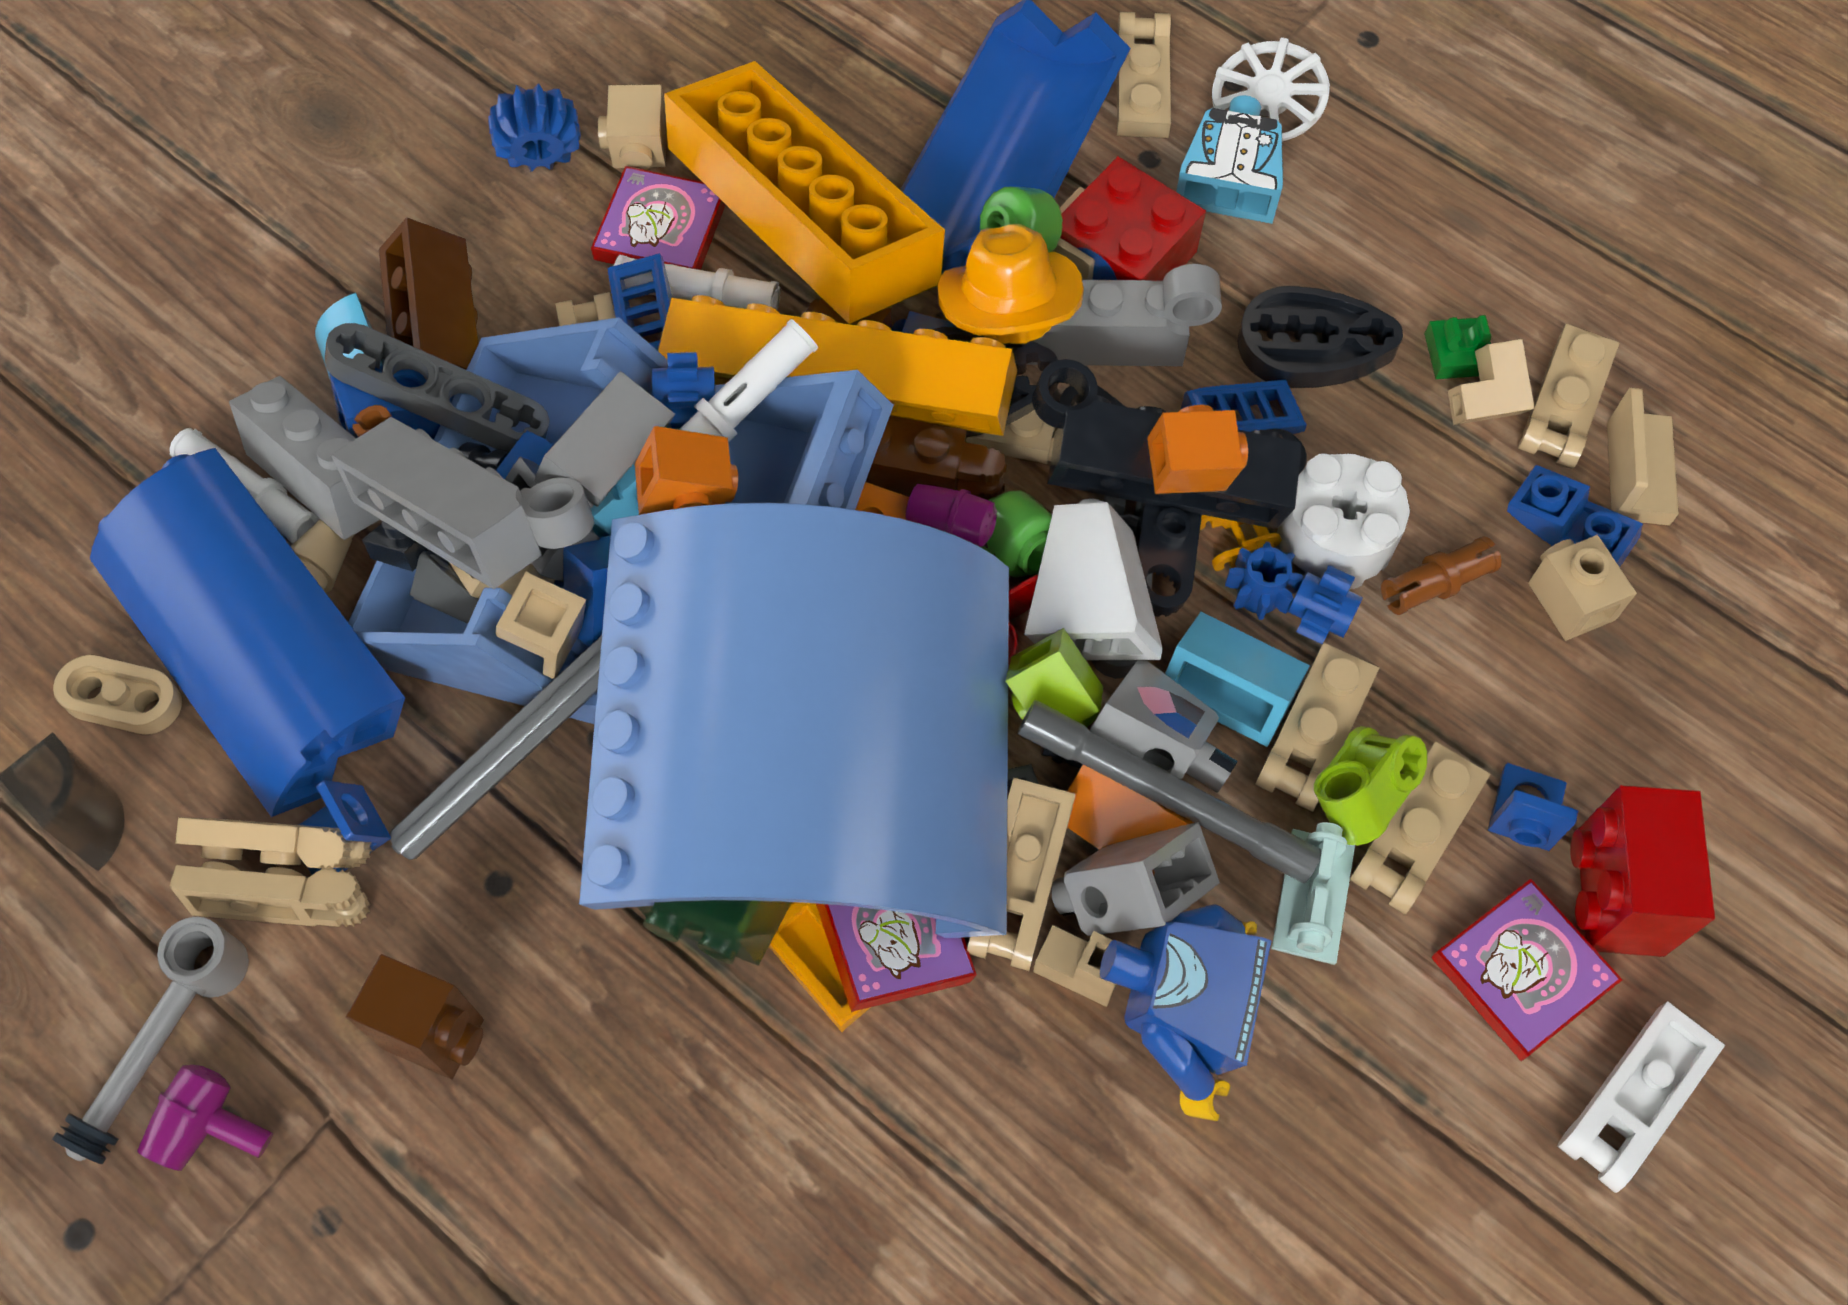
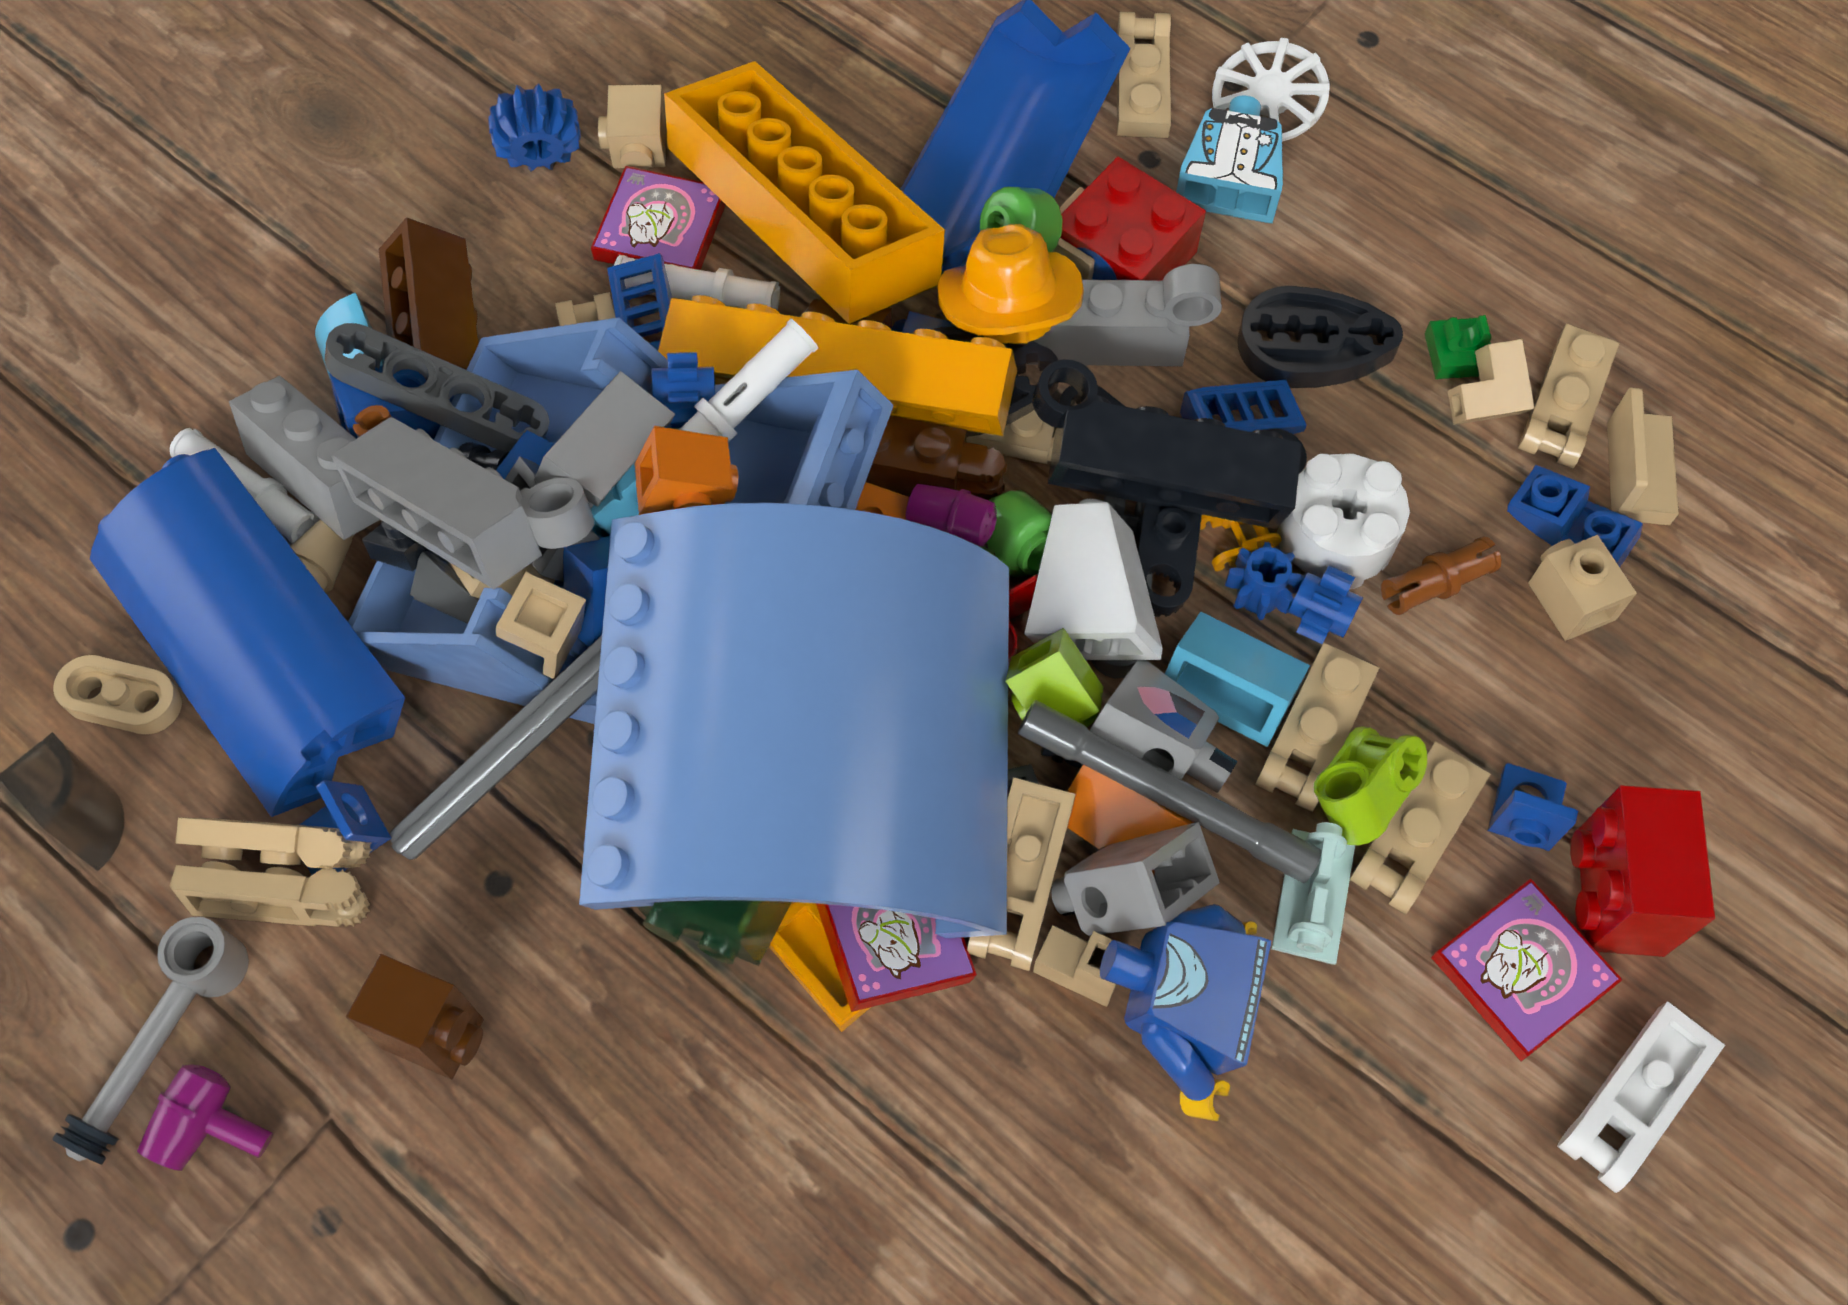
(1196, 450): orange brick -> none

